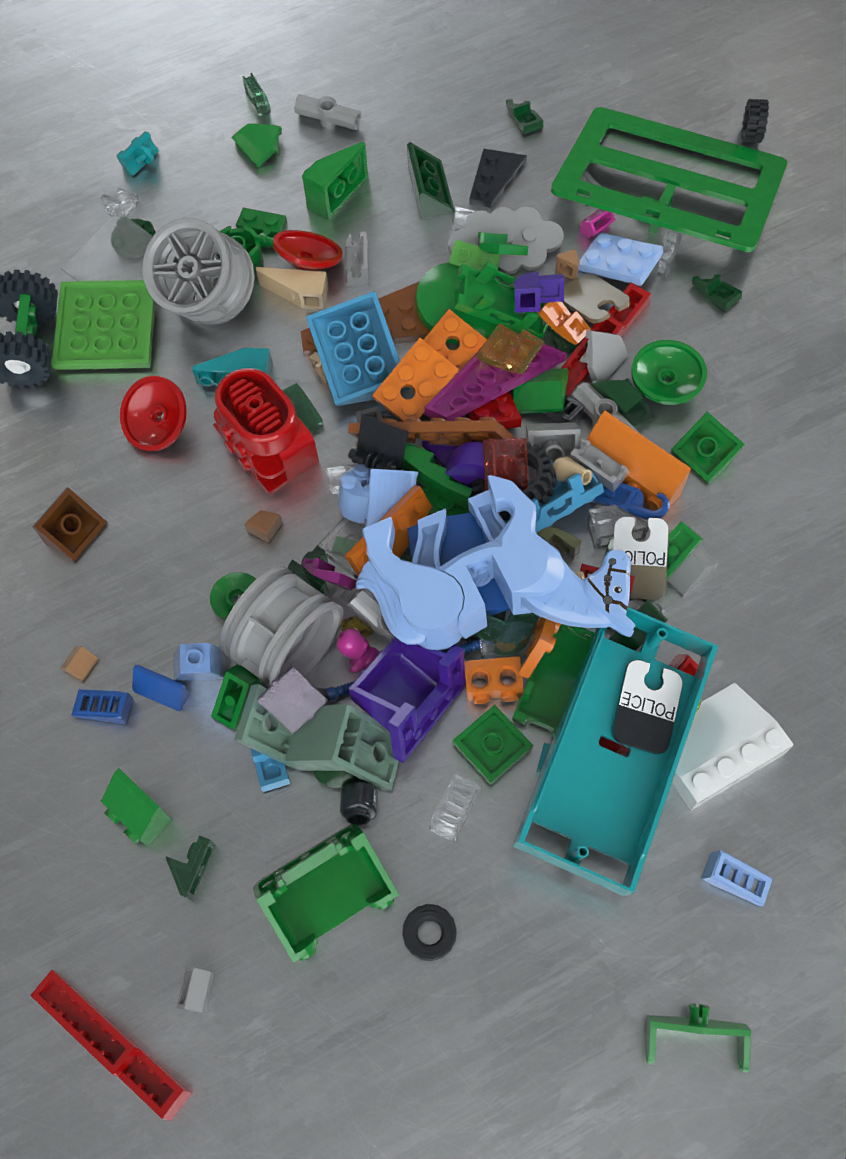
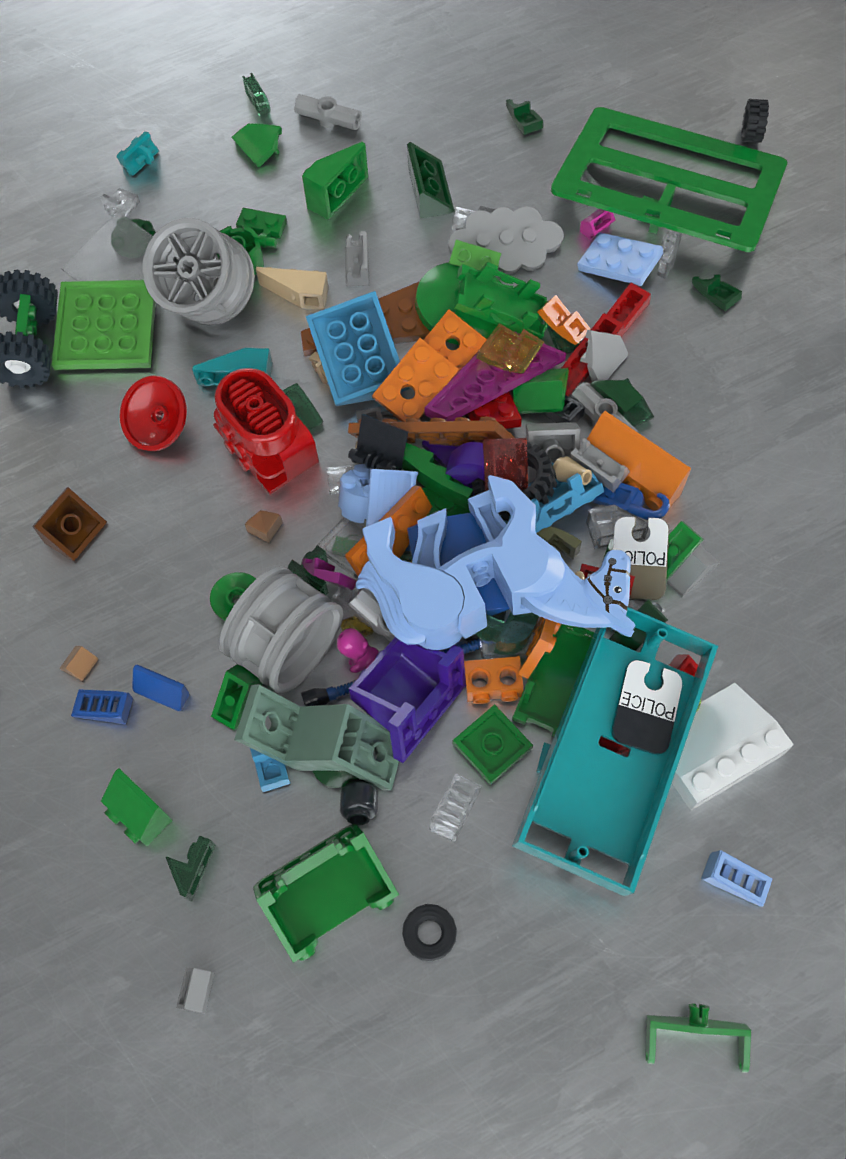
(111, 1046): red slope -> none
(199, 662): medium blue slope -> none
(292, 699): clear purple piece -> none
(307, 250): red dish -> none
(493, 175): black wing -> none
(497, 244): green slope -> none
(536, 289): dark purple brick -> none
(567, 264): medium nougat slope -> none
(589, 293): dark tan piece -> none
(669, 362): green dish -> none
(708, 447): green slope -> none

